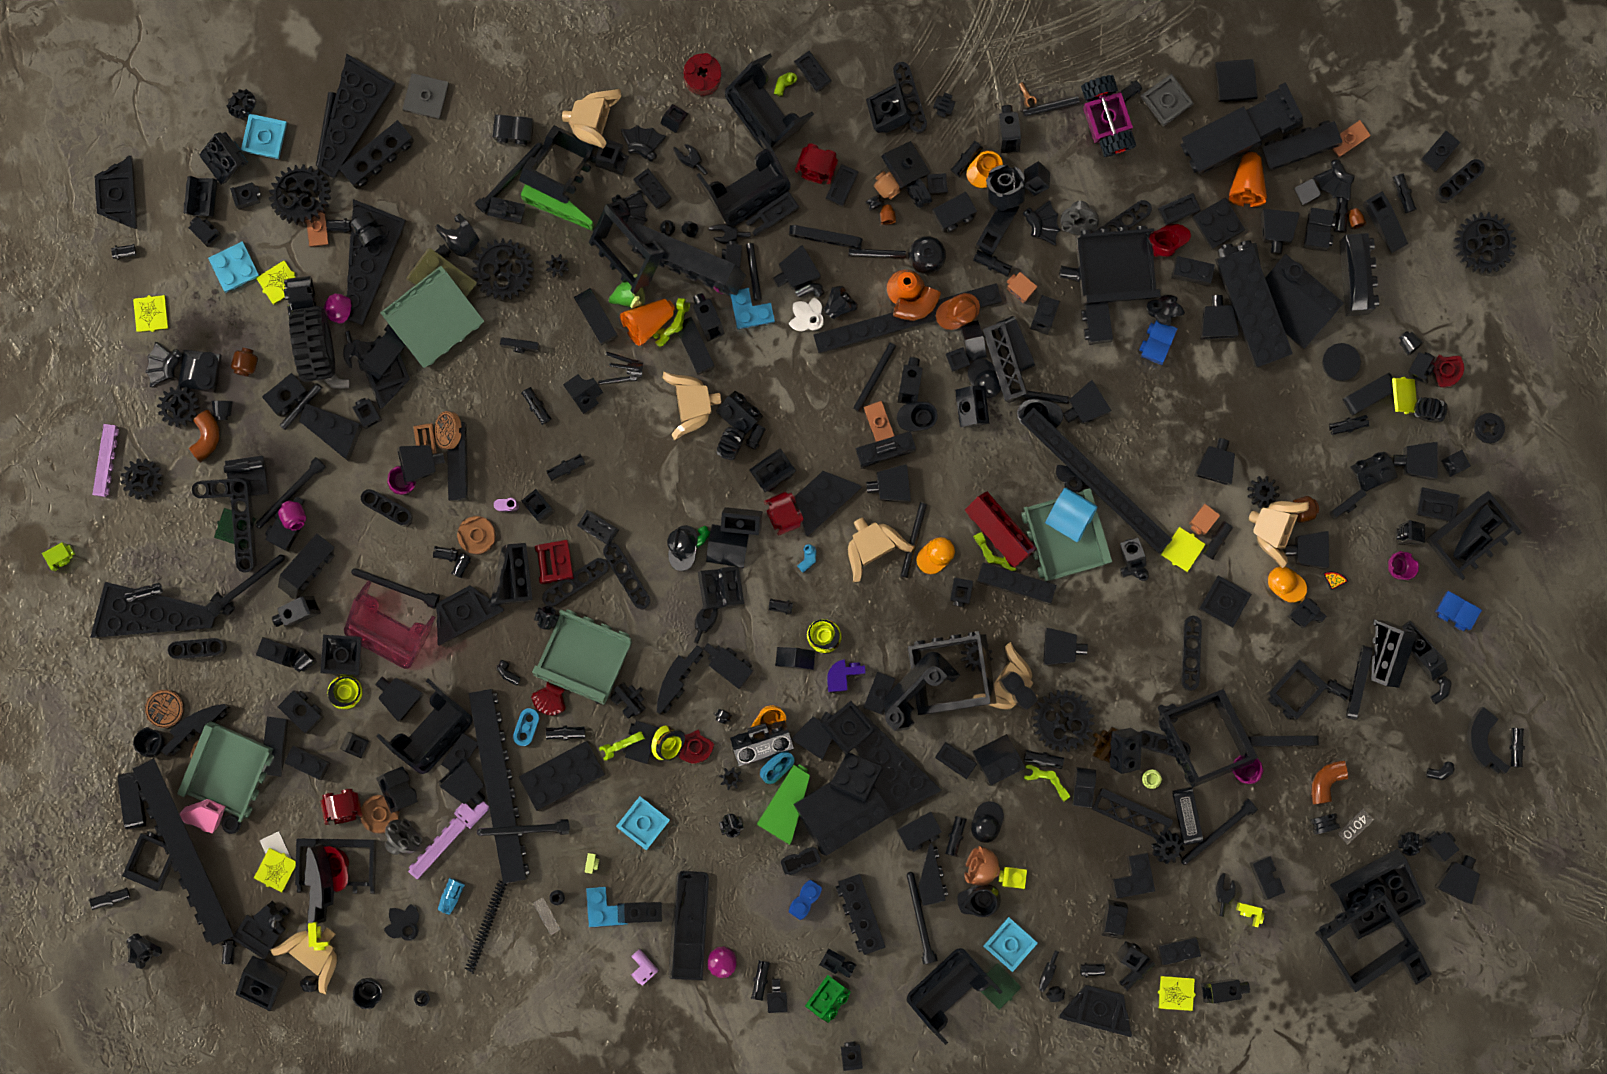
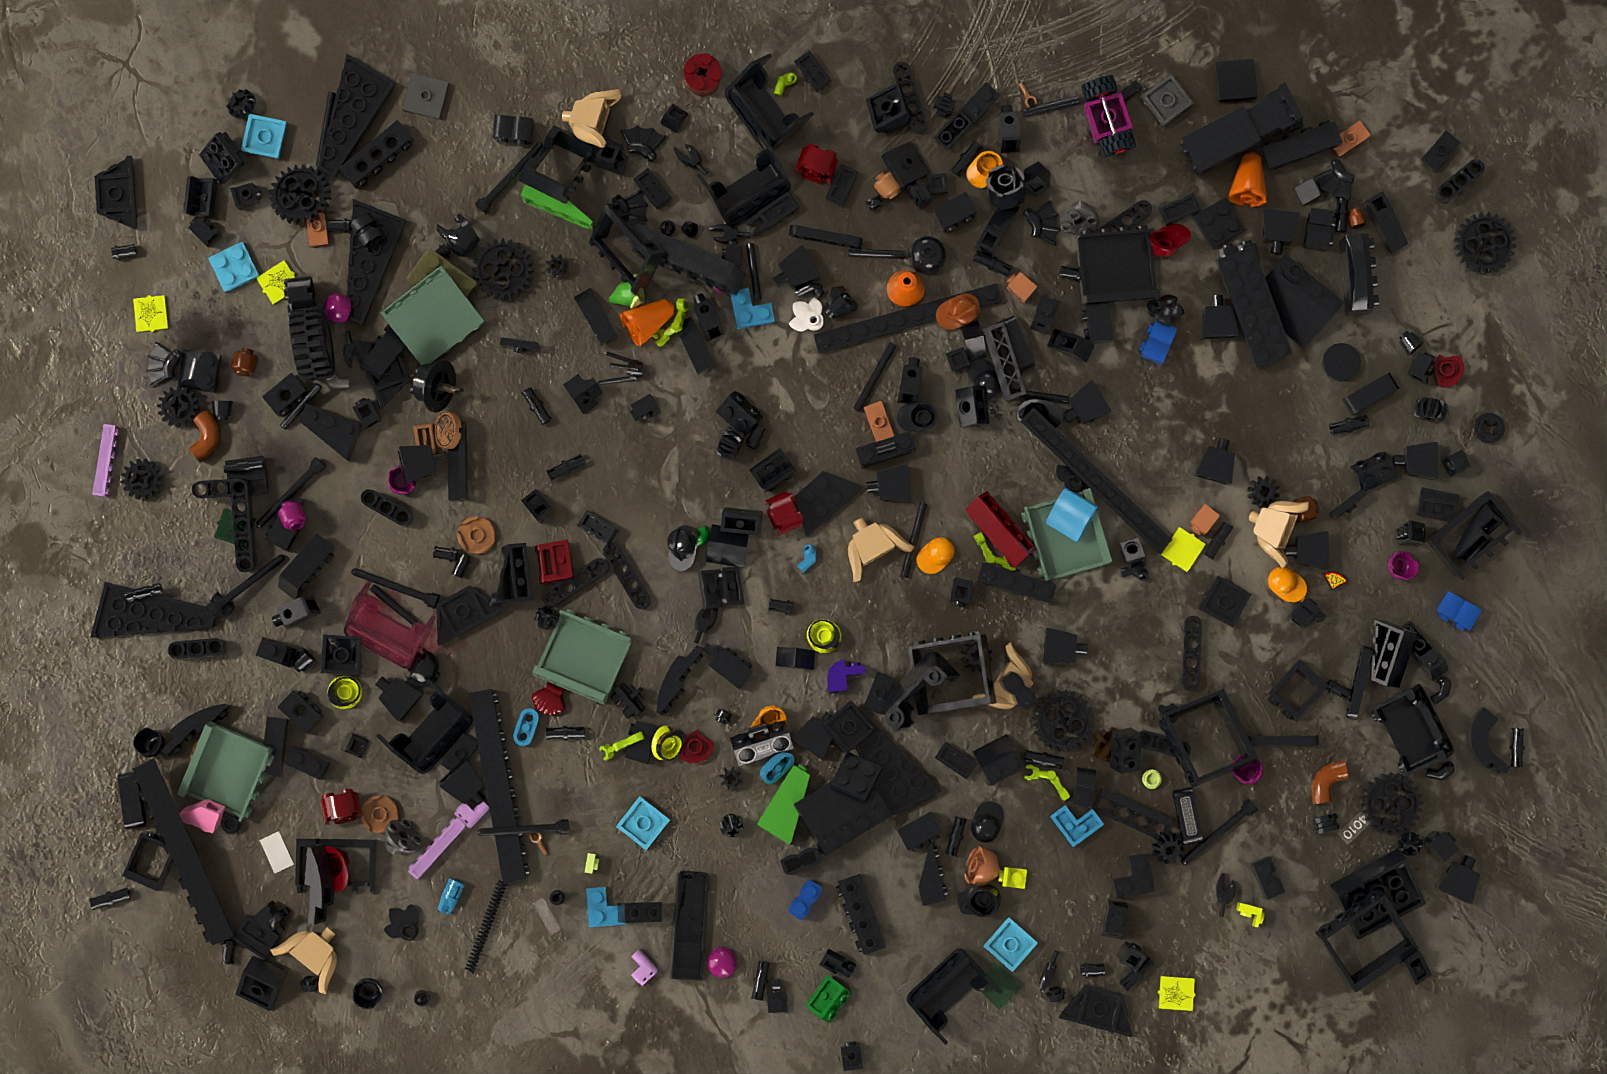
(58, 555): lime brick -> none
(141, 950): black rock -> none
(164, 708): tile -> none
(275, 870): neon yellow piece -> none
(314, 933): neon yellow bracket -> none
(392, 604): none -> black bar
(396, 789): black brick -> none
(424, 667): none -> black cylinder
(435, 385): none -> black piece
(502, 505): lavender piece -> none
(505, 674): black arm -> none
(506, 210): black hips -> none
(537, 838): none -> medium nougat hand
(561, 775): black plate -> none
(644, 408): none -> black brick
(693, 402): tan torso -> none
(887, 215): dark orange hose -> none
(917, 309): dark orange cylinder -> none
(928, 954): black piece -> none
(967, 116): none -> black slope
(1071, 345): none -> black slope
(1073, 829): none -> dark azure plate
(1178, 950): black brick -> none
(1193, 271): black brick -> none
(1224, 990): black torso -> none
(1379, 791): none -> black gear
(1404, 193): black pin -> none
(1404, 394): neon yellow piece -> none
(1414, 729): none -> black windscreen

